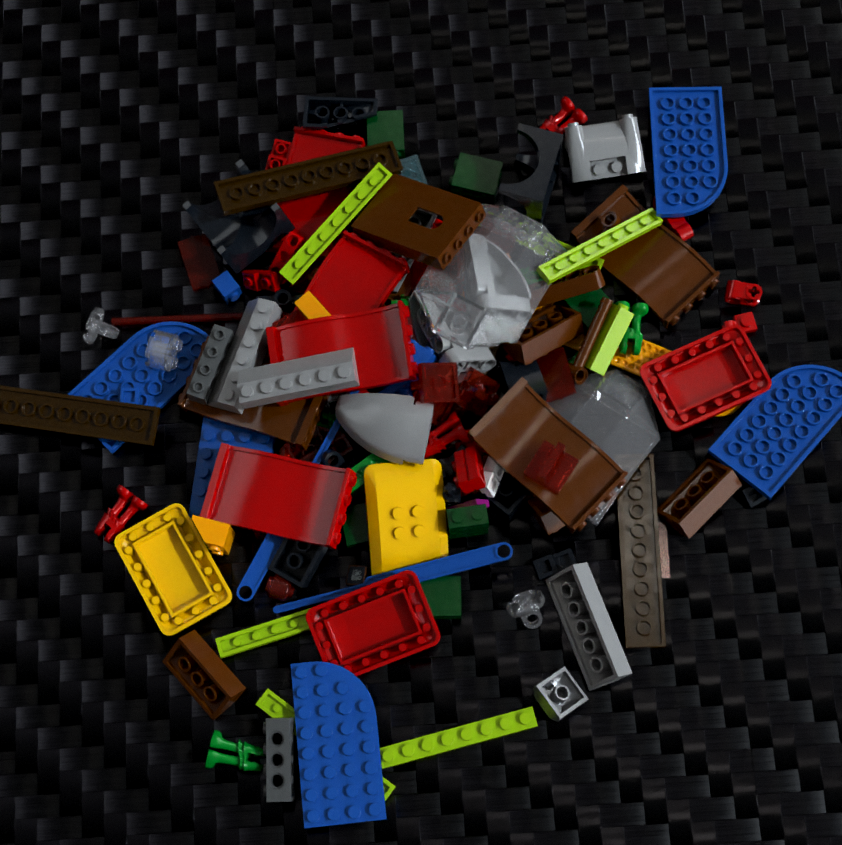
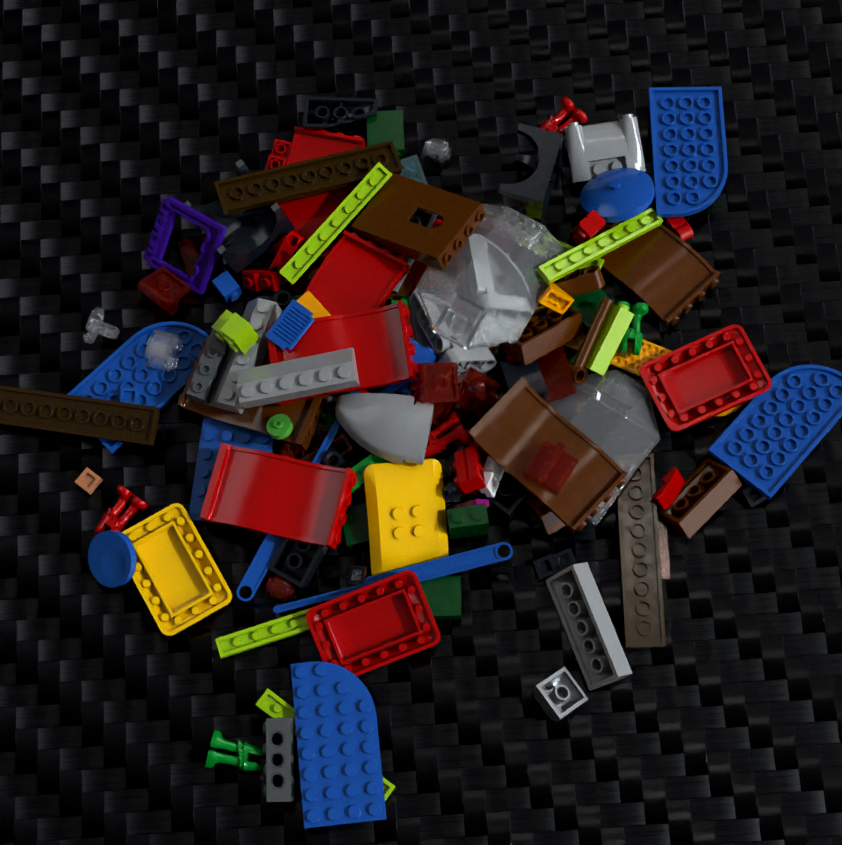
(88, 480): none -> nougat plate
(112, 558): none -> blue piece
(159, 239): none -> dark purple hinge
(164, 289): none -> clear red bracket
(181, 318): clear red piece -> none
(203, 674): reddish brown slope -> none
(215, 534): light orange slope -> none
(235, 332): none -> lime brick
(279, 426): none -> bright green wheel
(290, 326): none -> blue window
(436, 150): none -> clear head
(458, 737): lime plate -> none
(476, 177): dark green brick -> none
(525, 605): clear tile -> none
(556, 299): none -> light orange slope
(588, 227): none -> red brick
(618, 194): none -> blue dish
(670, 489): none -> red slope
(741, 293): red piece -> none
(744, 320): red plate -> none

